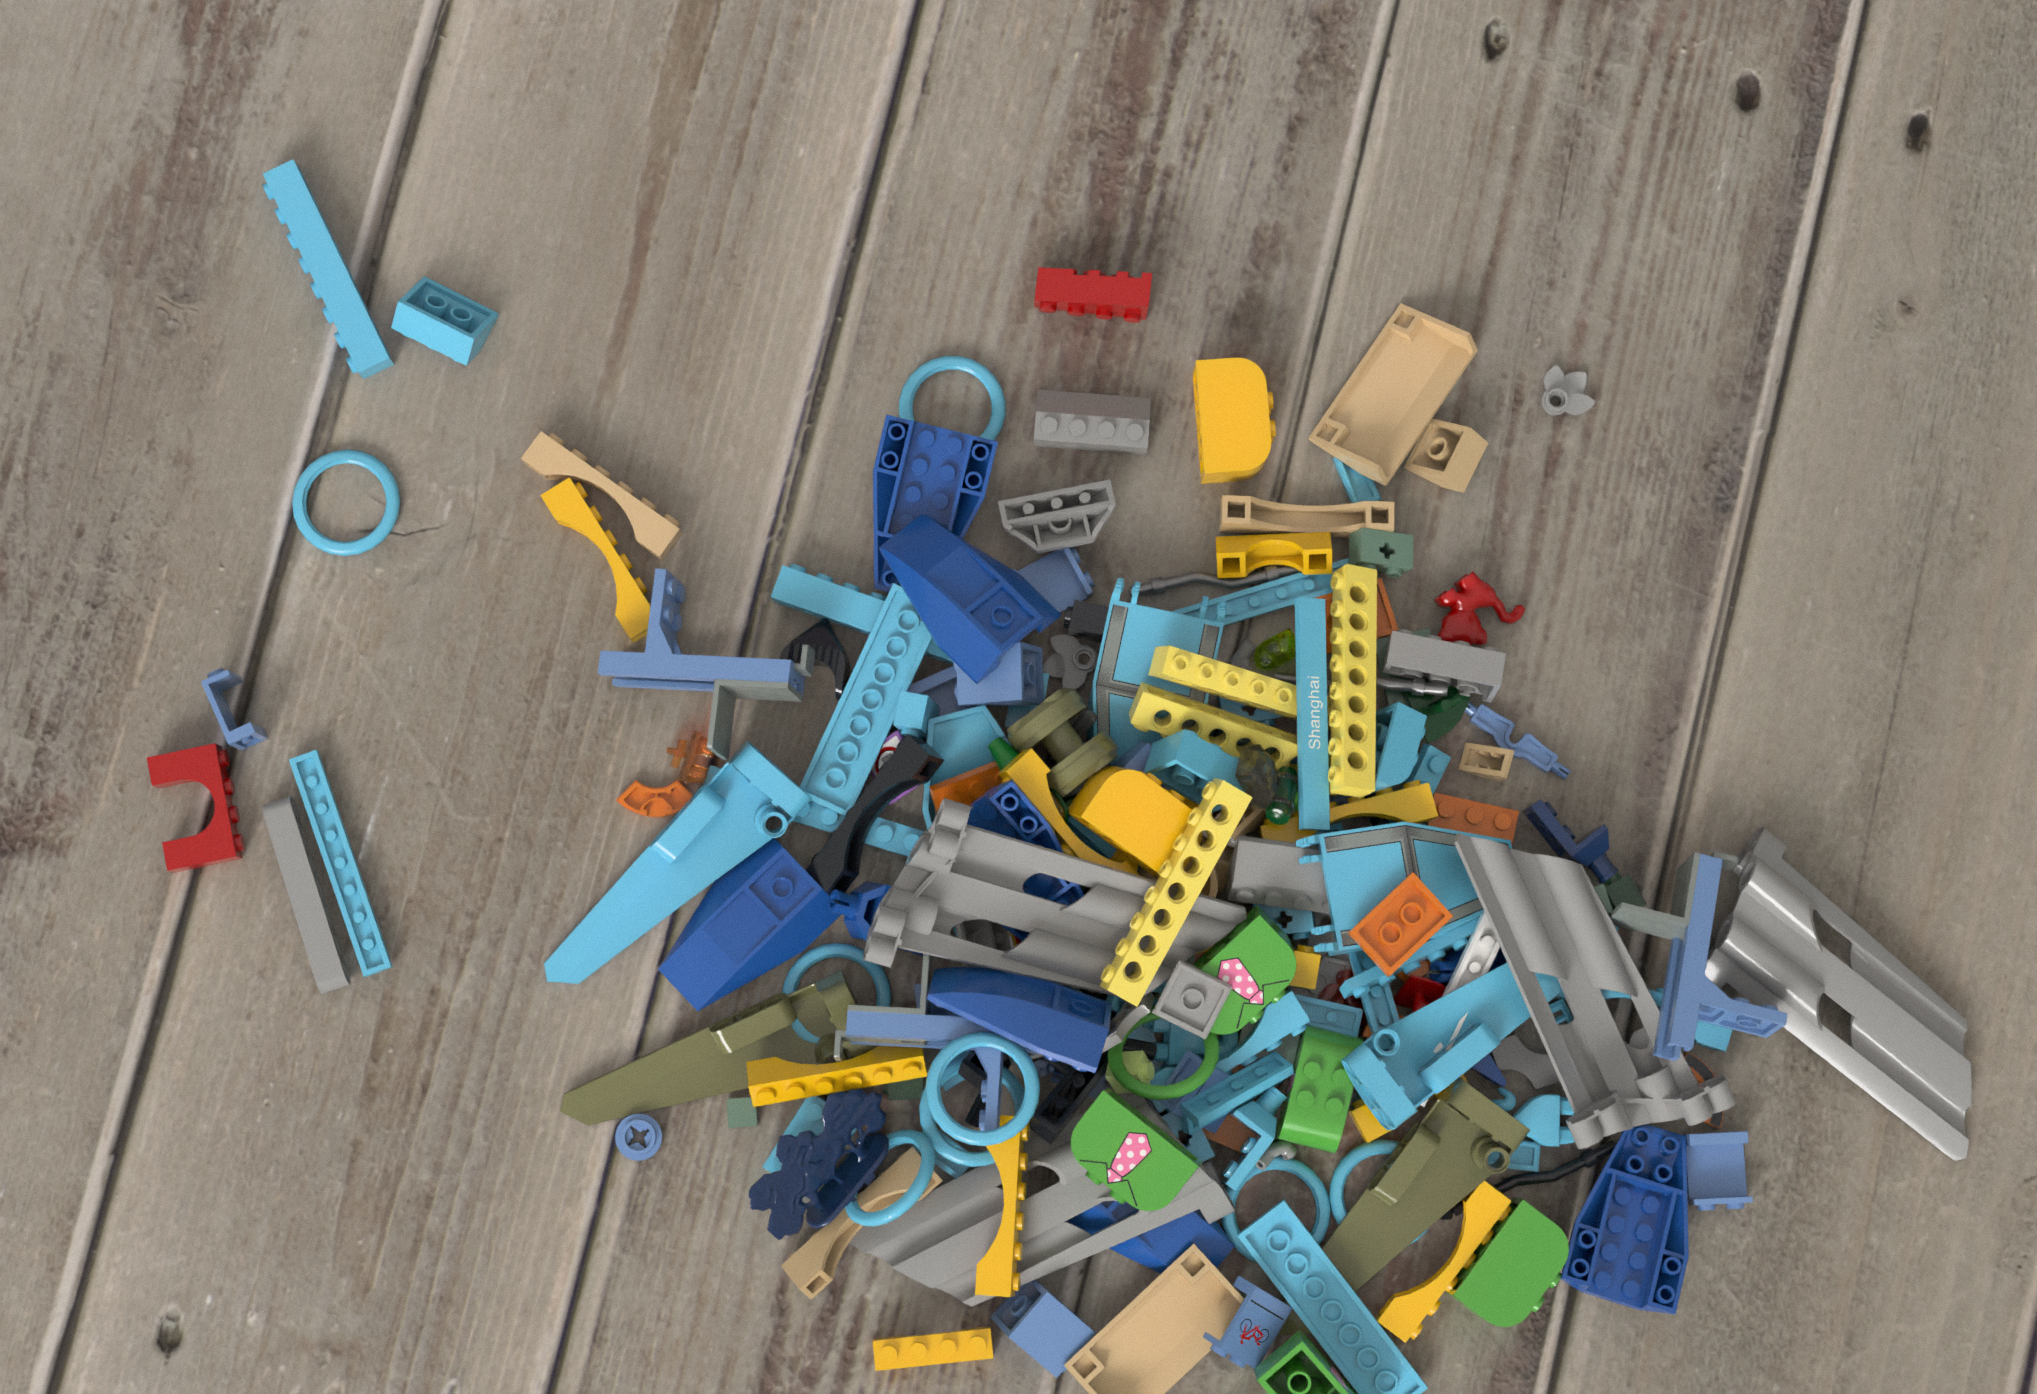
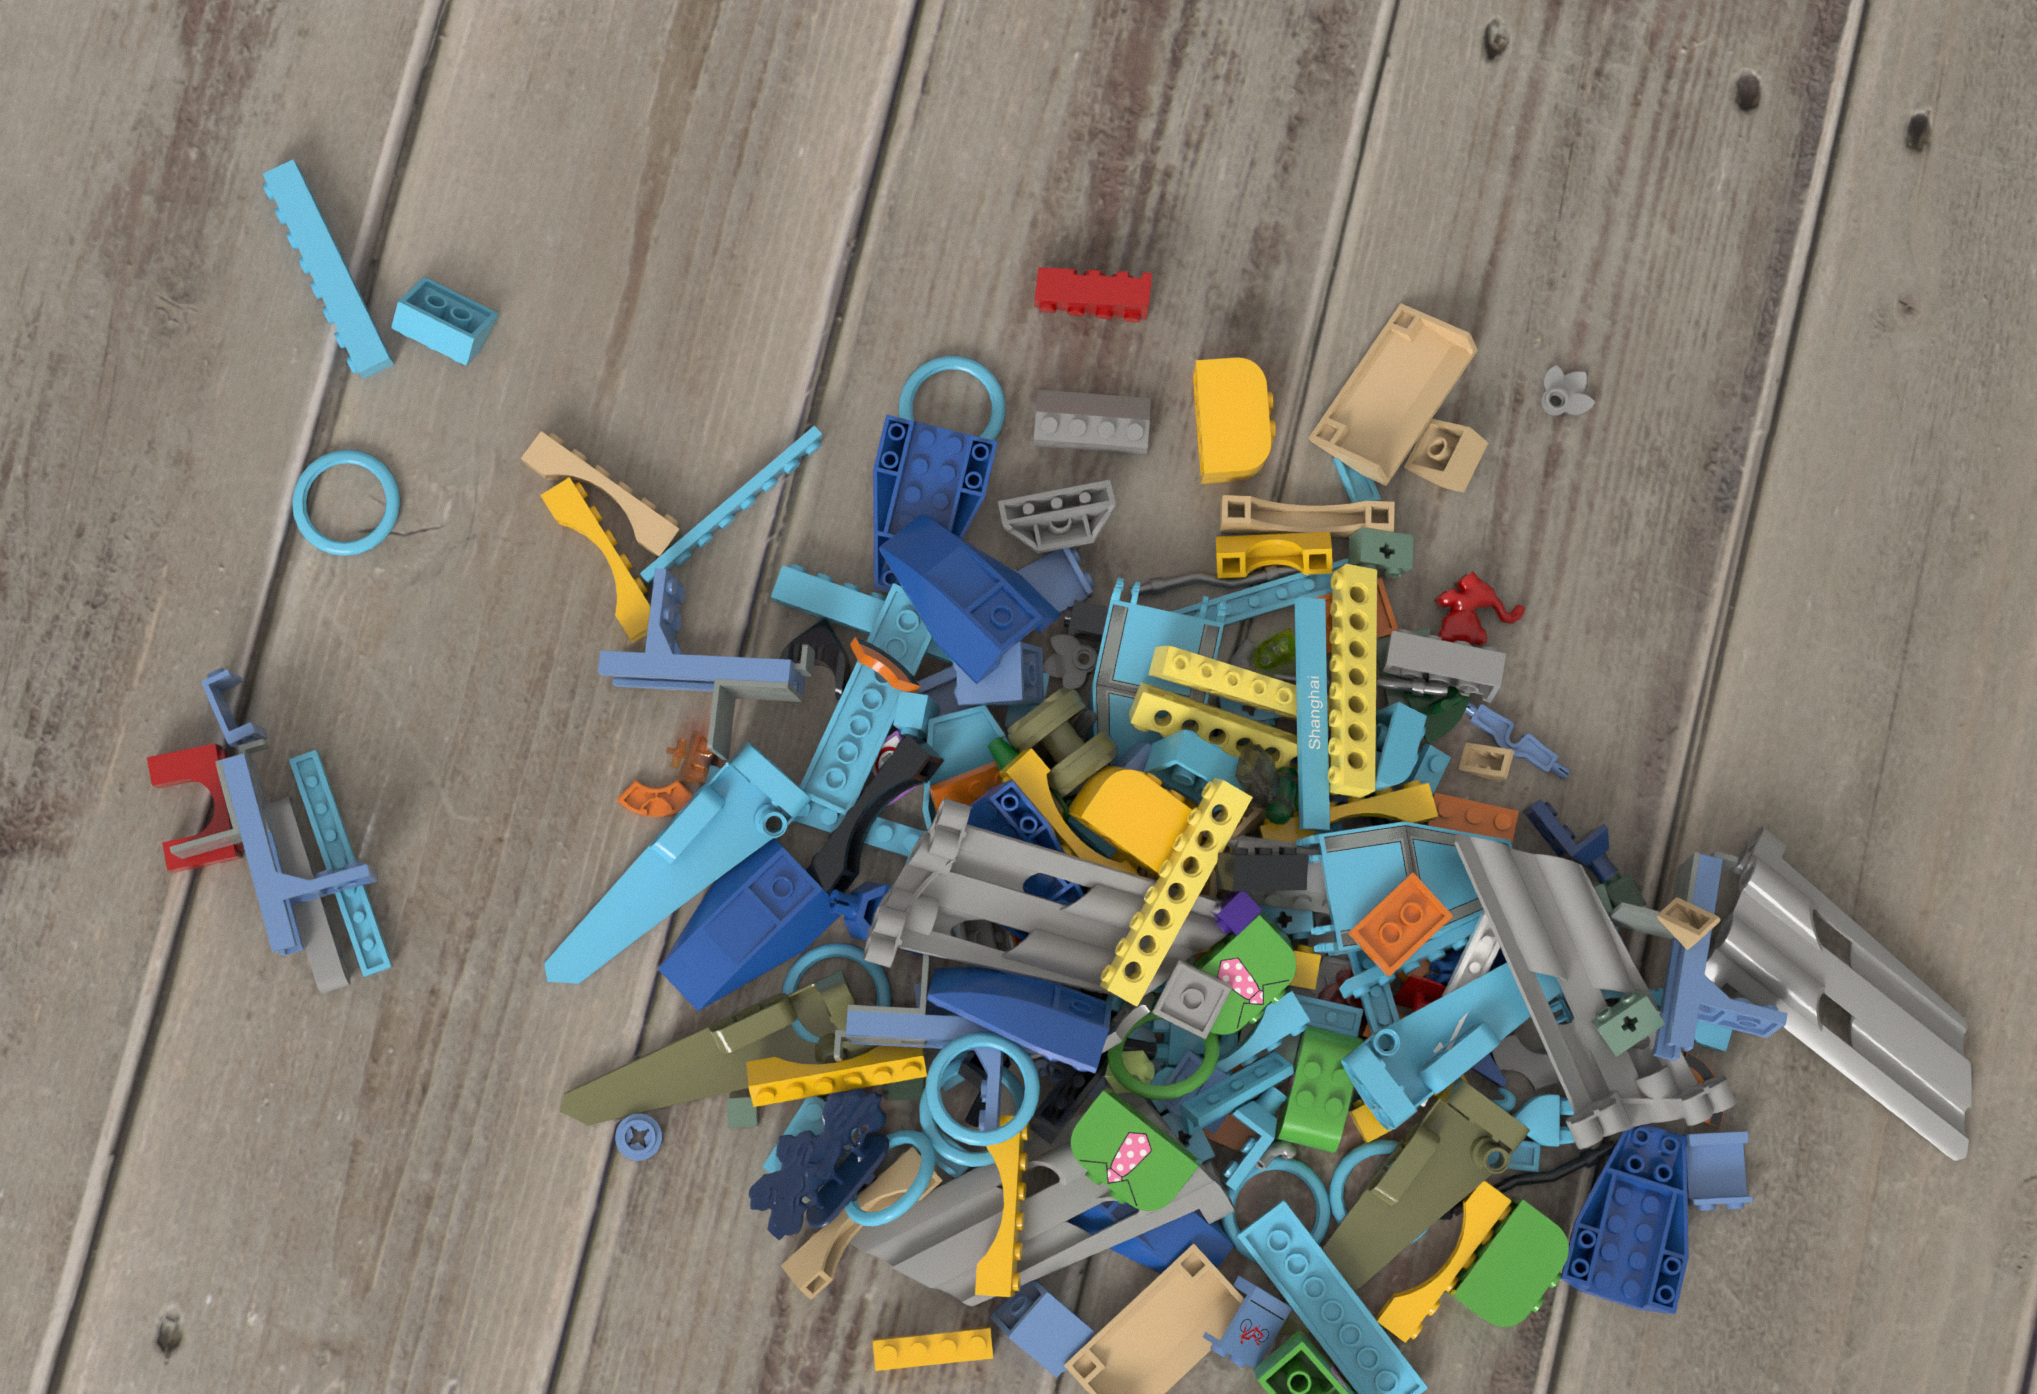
(252, 826): none -> medium blue piece
(741, 499): none -> medium azure plate
(885, 665): none -> orange tile
(1235, 912): none -> dark purple brick
(1262, 869): none -> black brick
(1642, 1017): none -> sand green brick
(1687, 921): none -> tan slope

